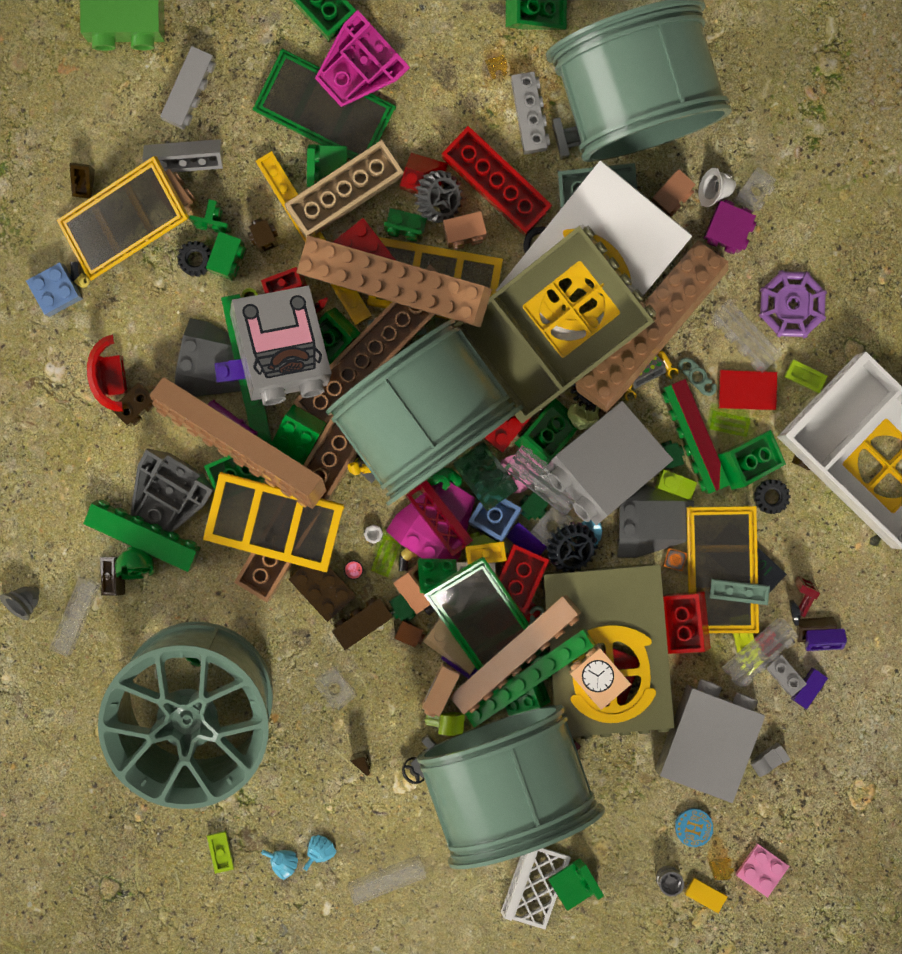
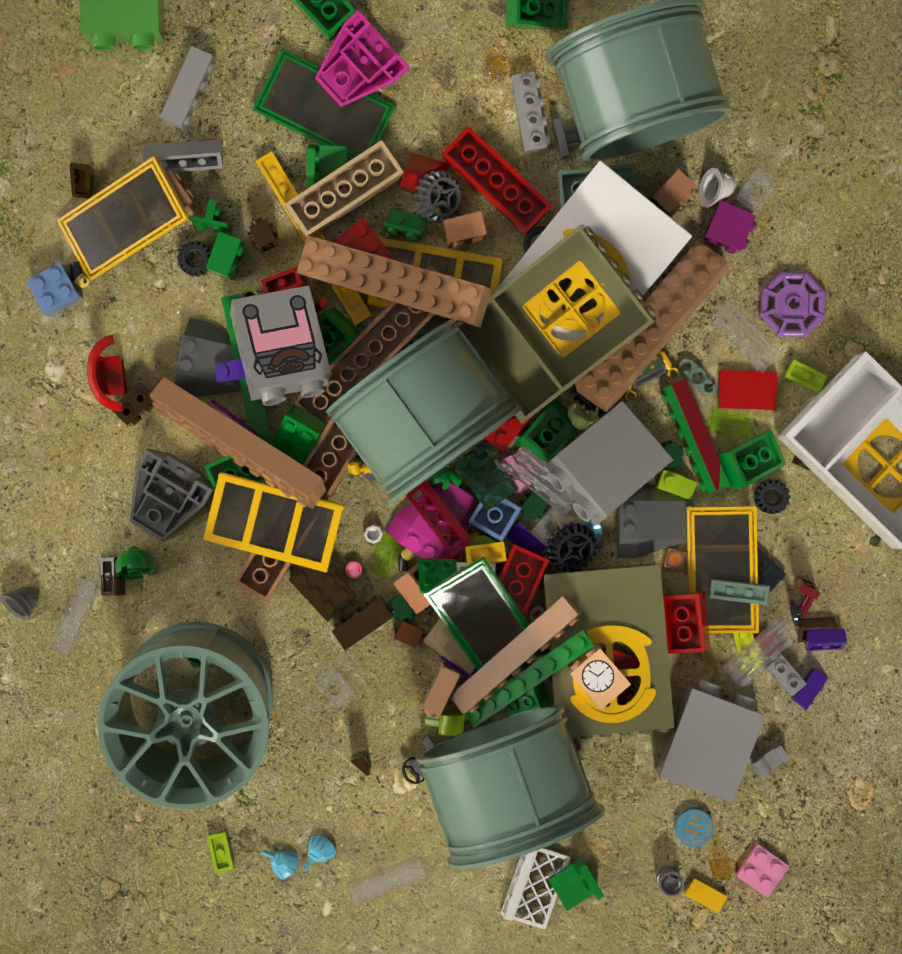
(142, 535): green brick -> none

